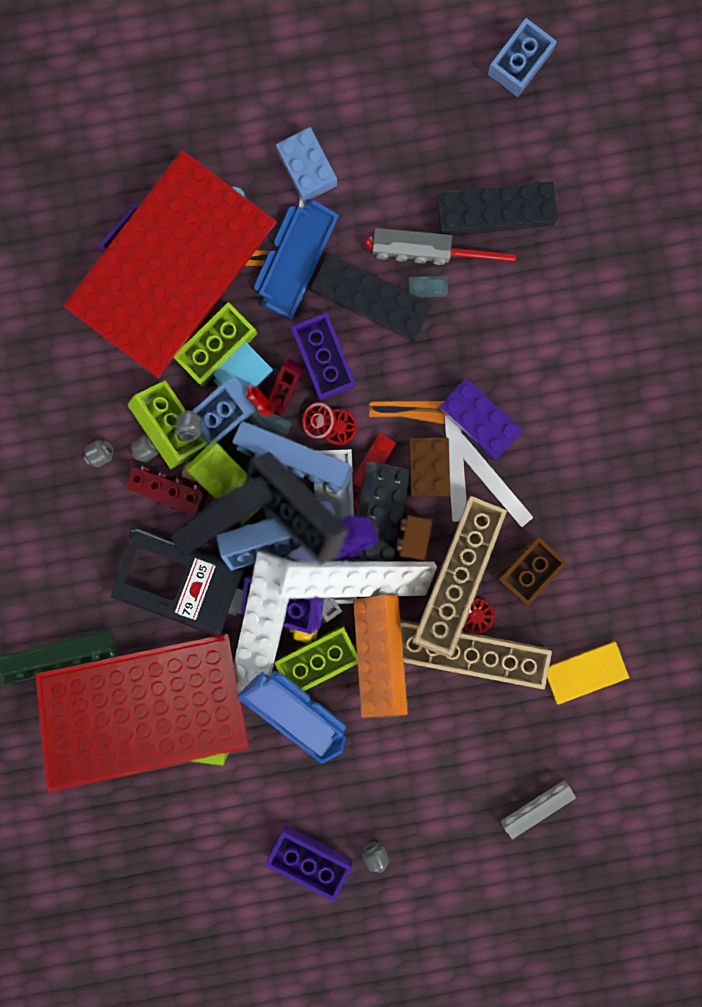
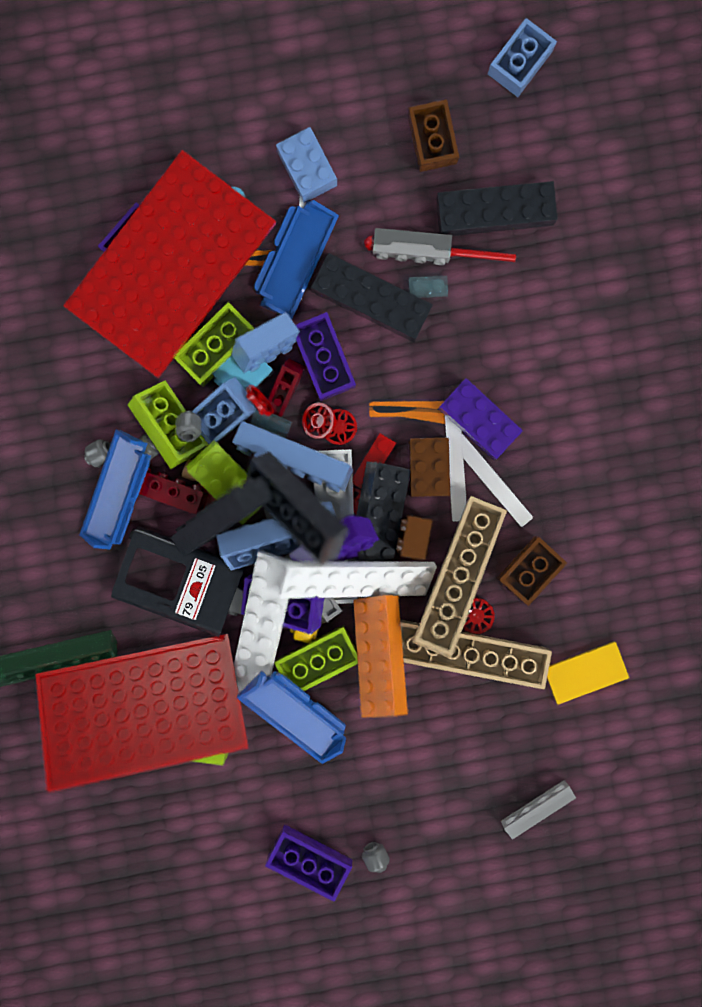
(116, 491): none -> blue slope
(265, 343): none -> medium blue brick
(433, 135): none -> reddish brown brick

